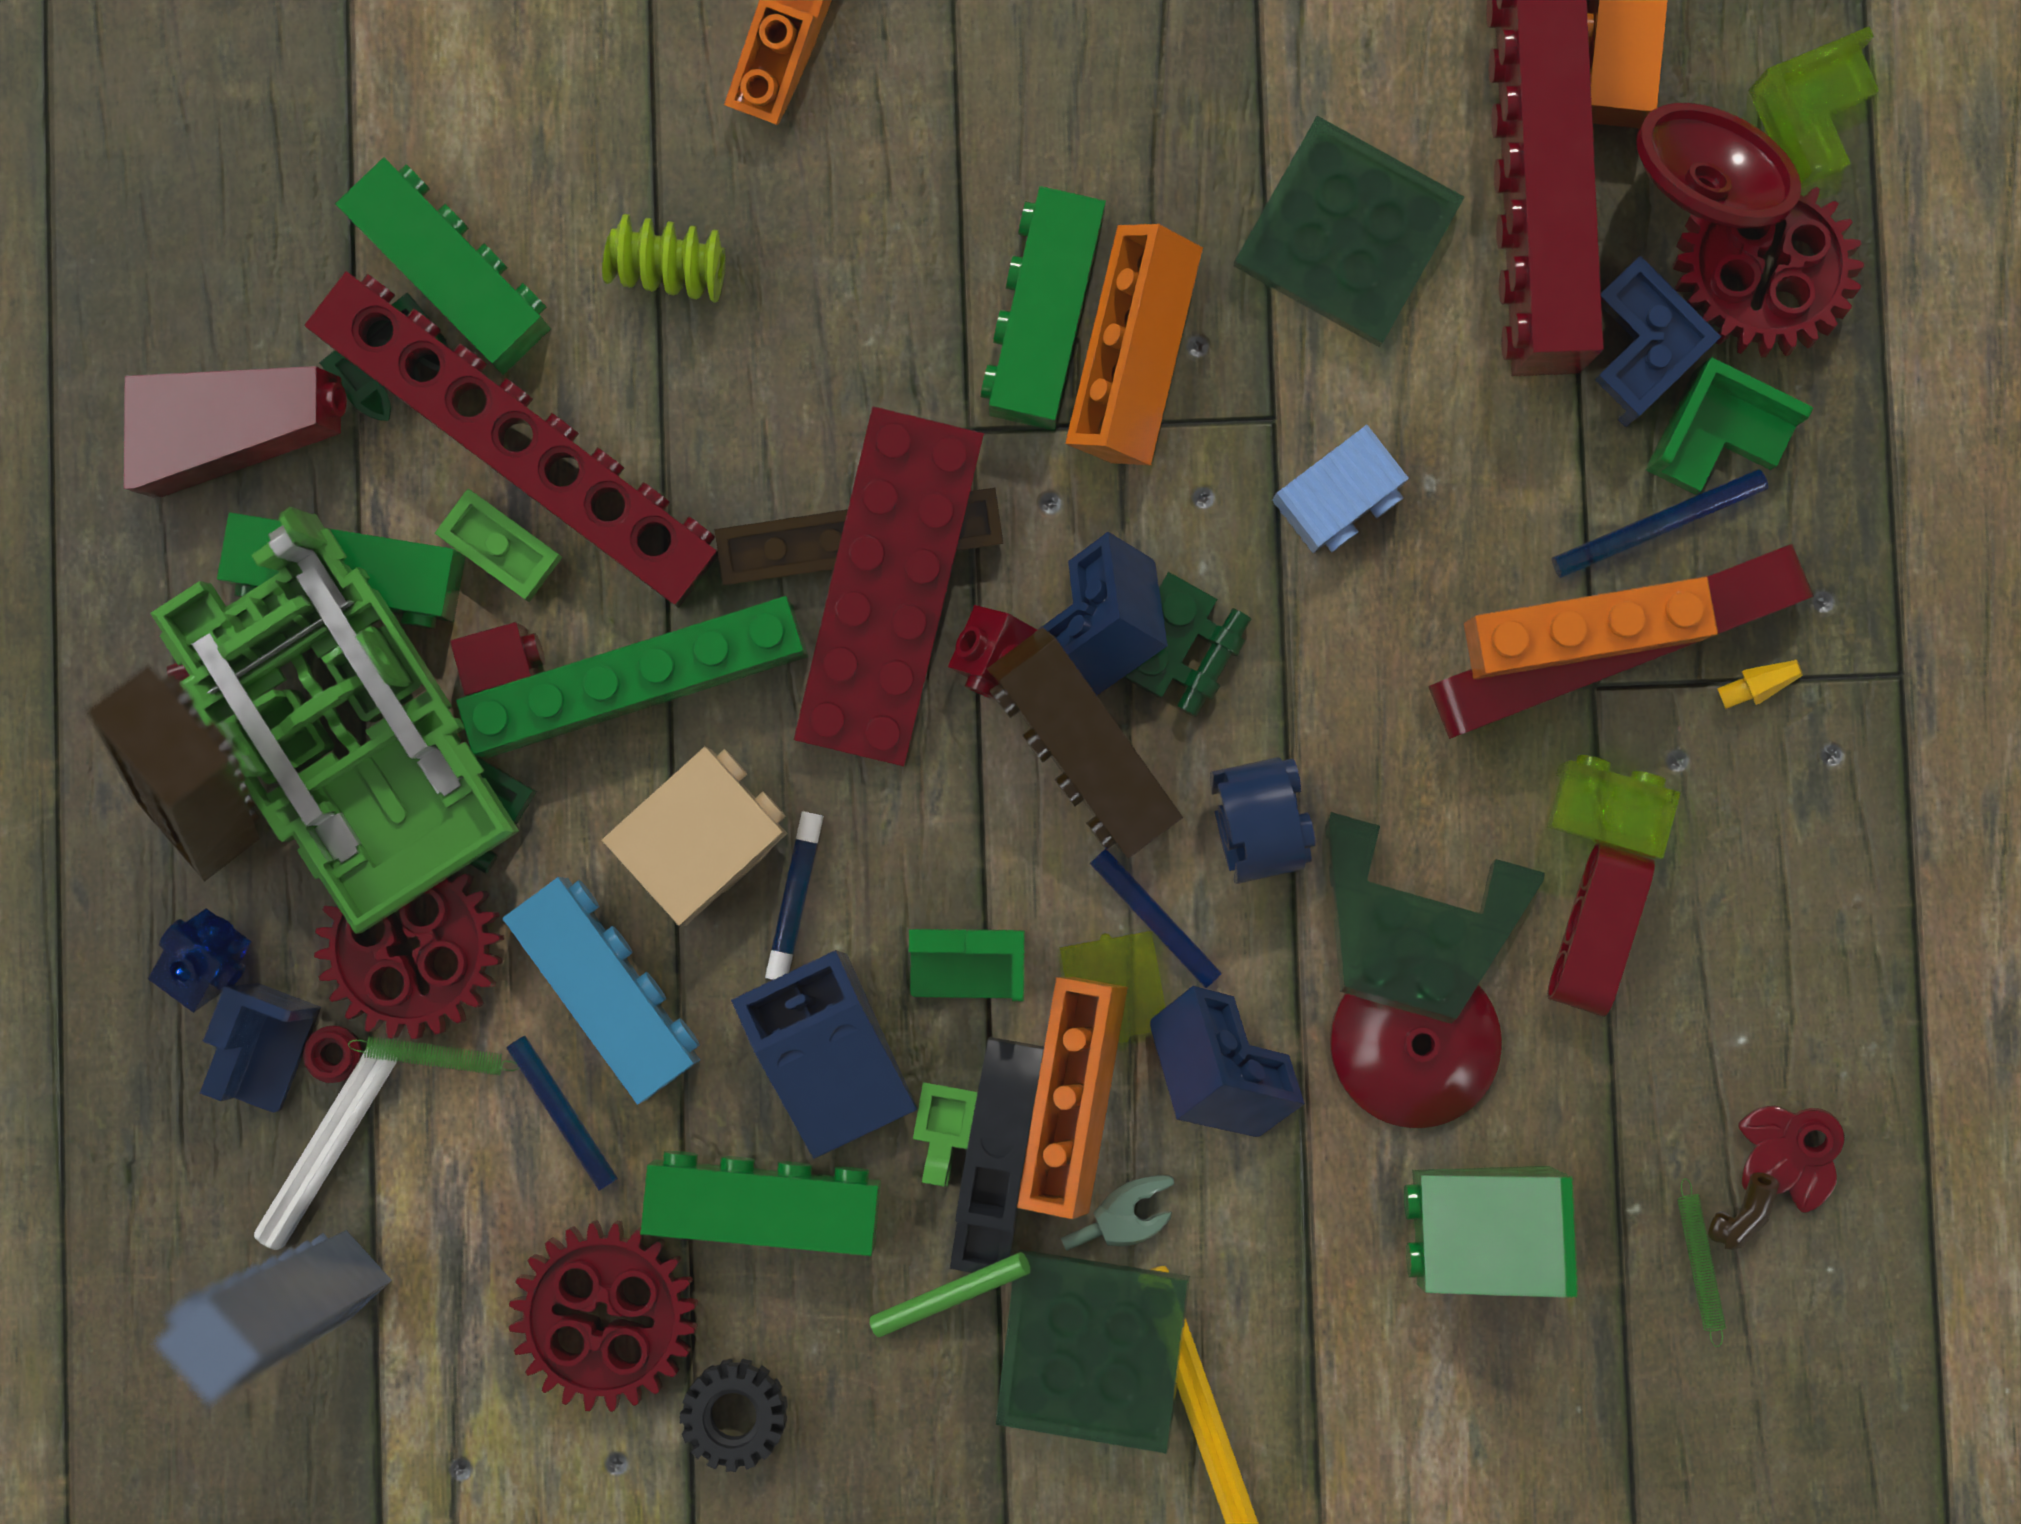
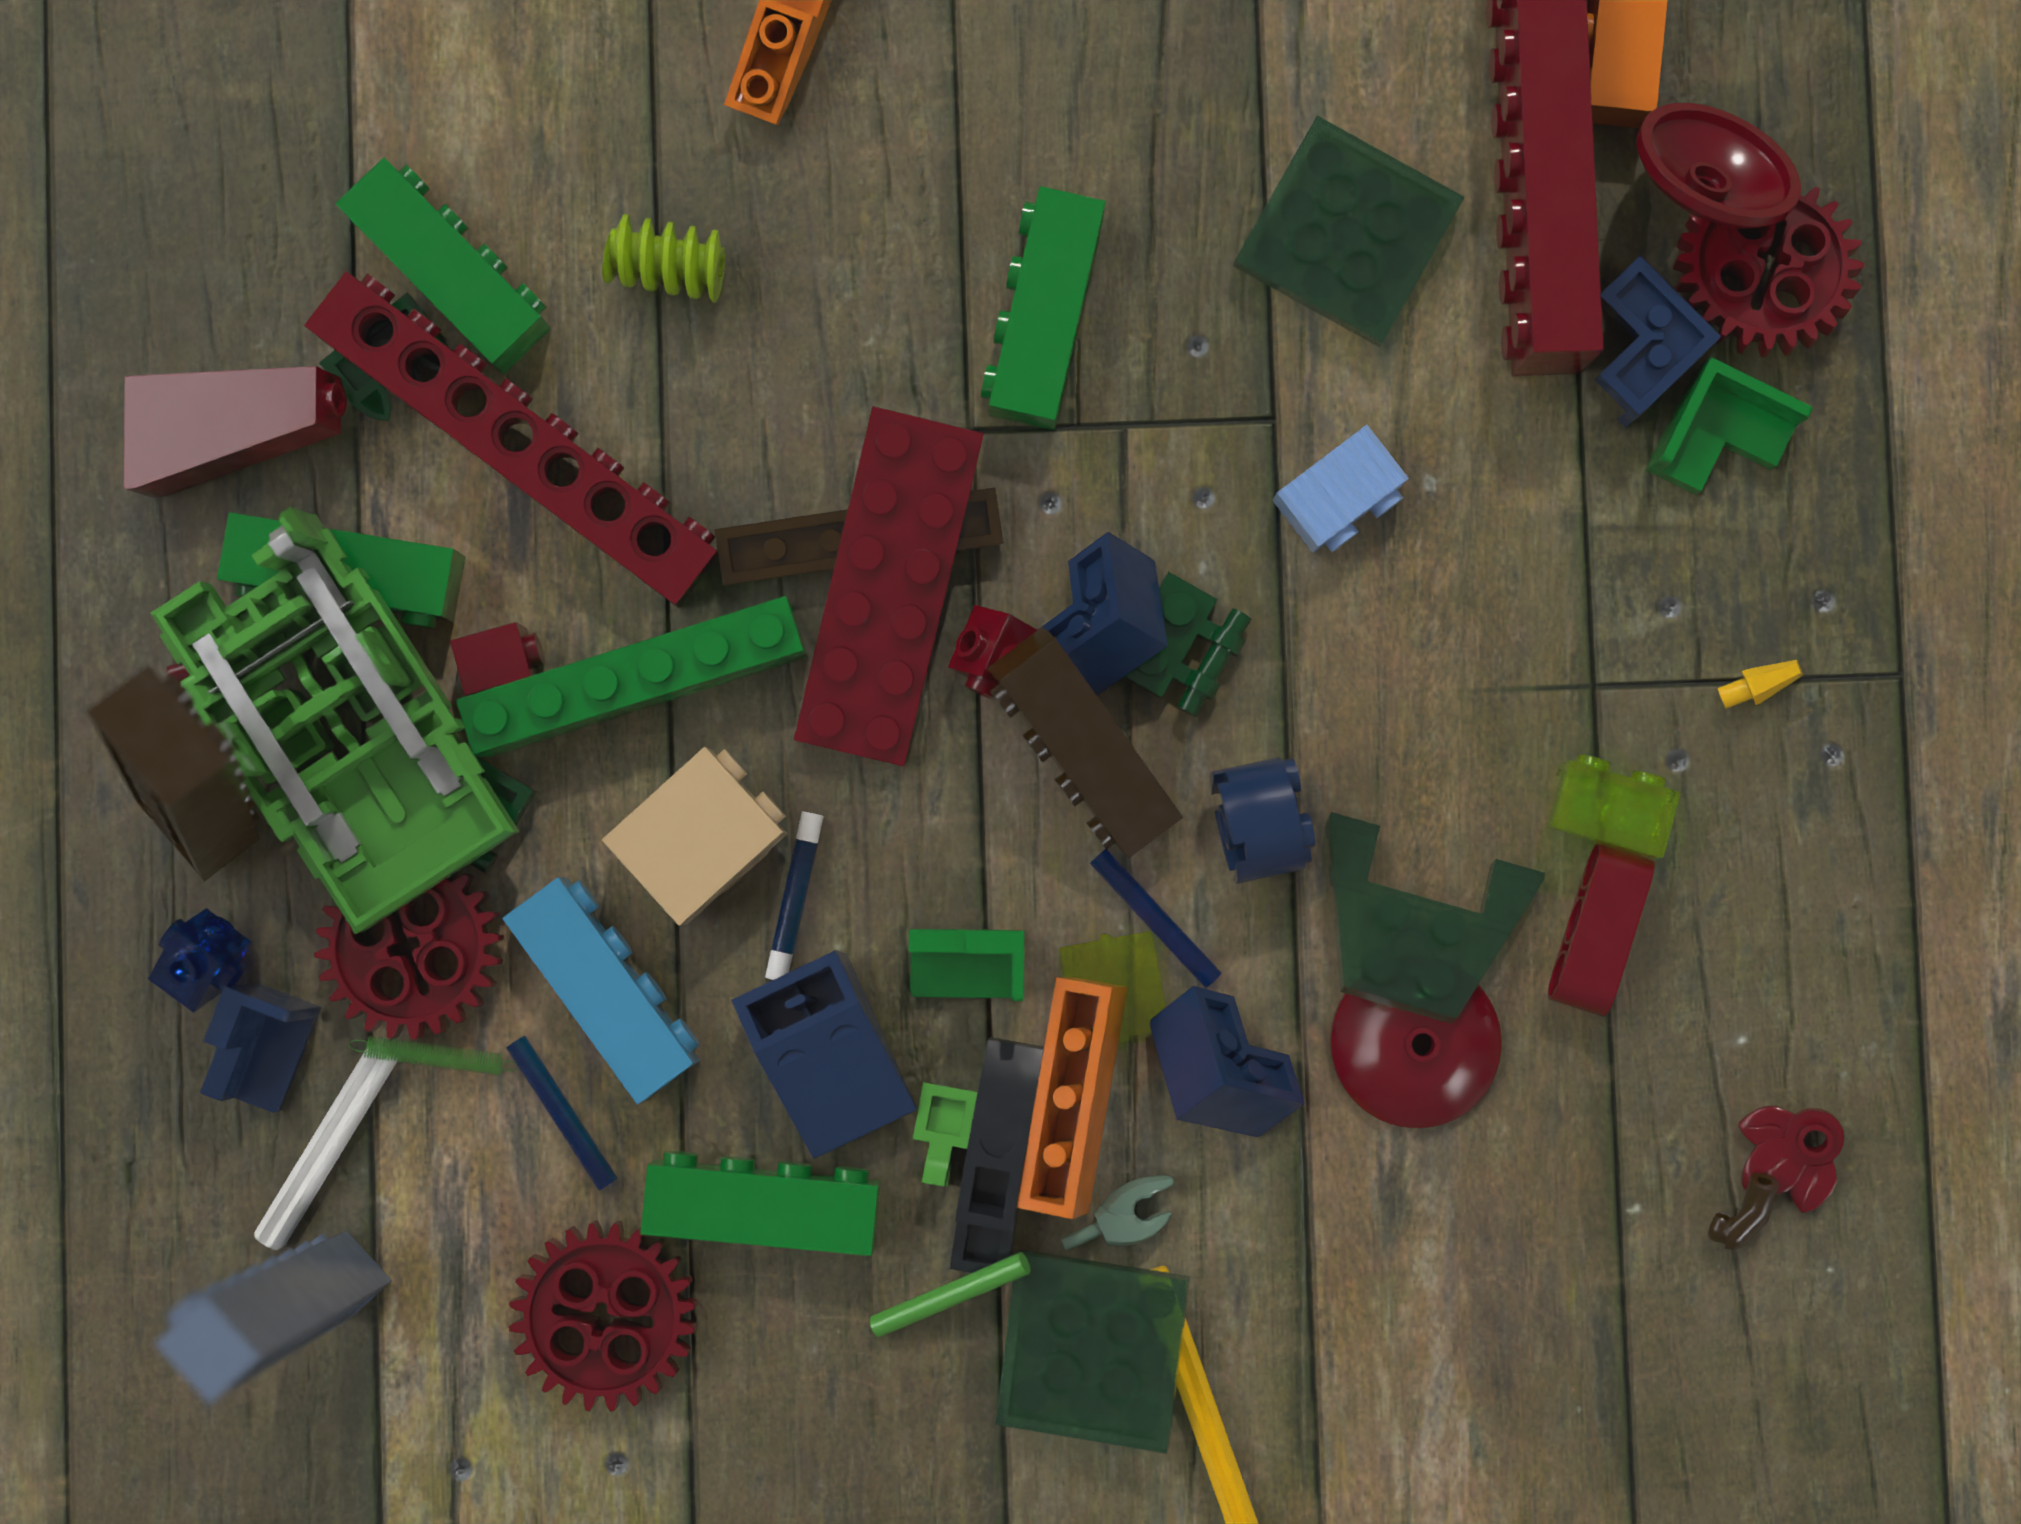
(315, 1054): dark red plate -> none
(498, 545): bright green plate -> none
(727, 1449): black tyre -> none
(1134, 344): orange brick -> none
(1492, 1231): slope -> none
(1590, 628): orange brick -> none
(1660, 523): clear blue bar -> none
(1697, 1263): bright green piece -> none
(1736, 597): dark red beam -> none
(1804, 92): clear neon green panel -> none

